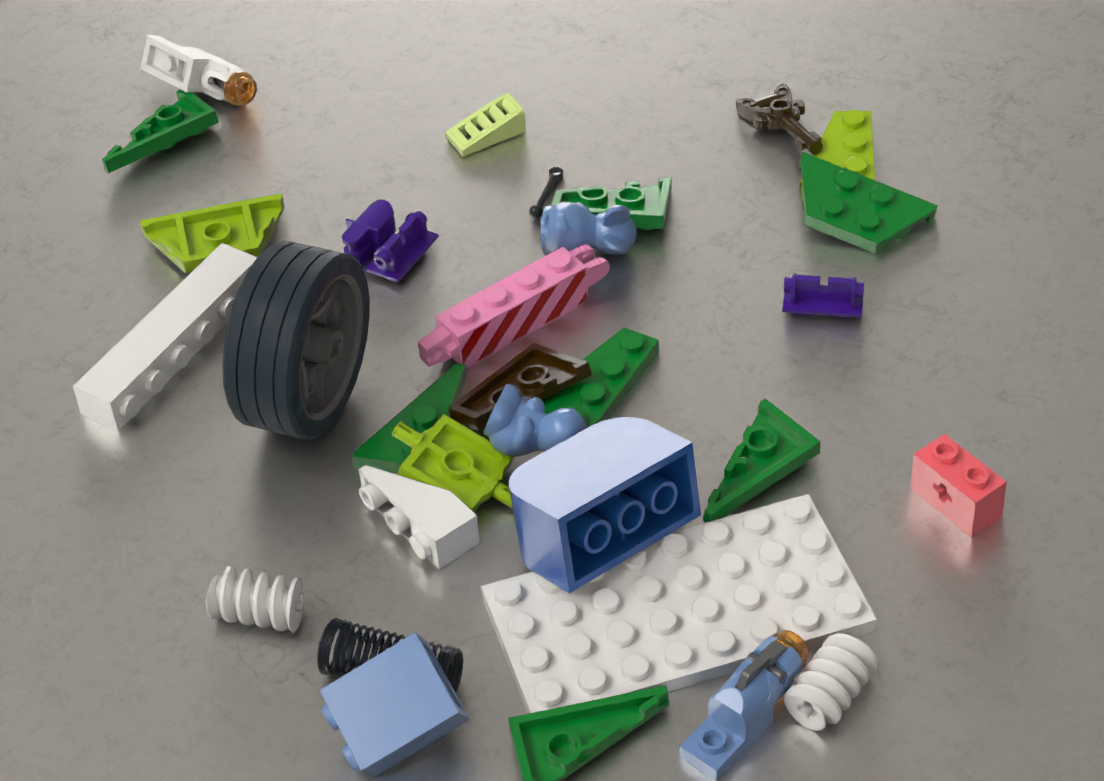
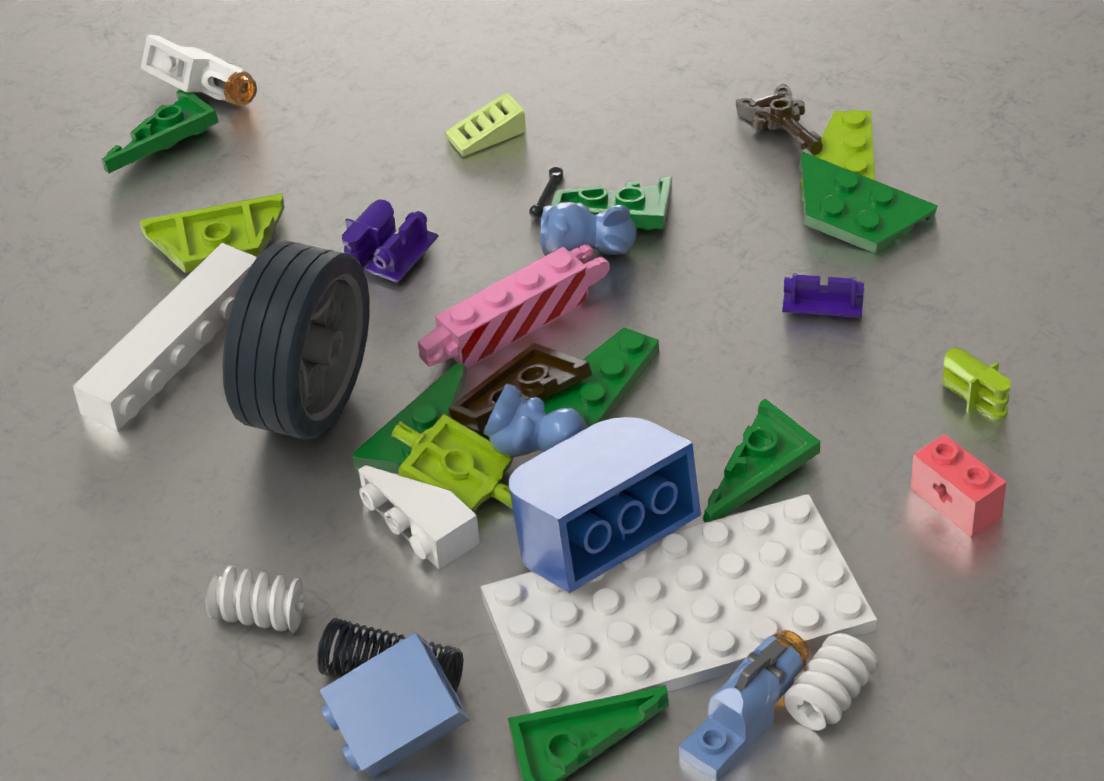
(976, 383): none -> lime arm

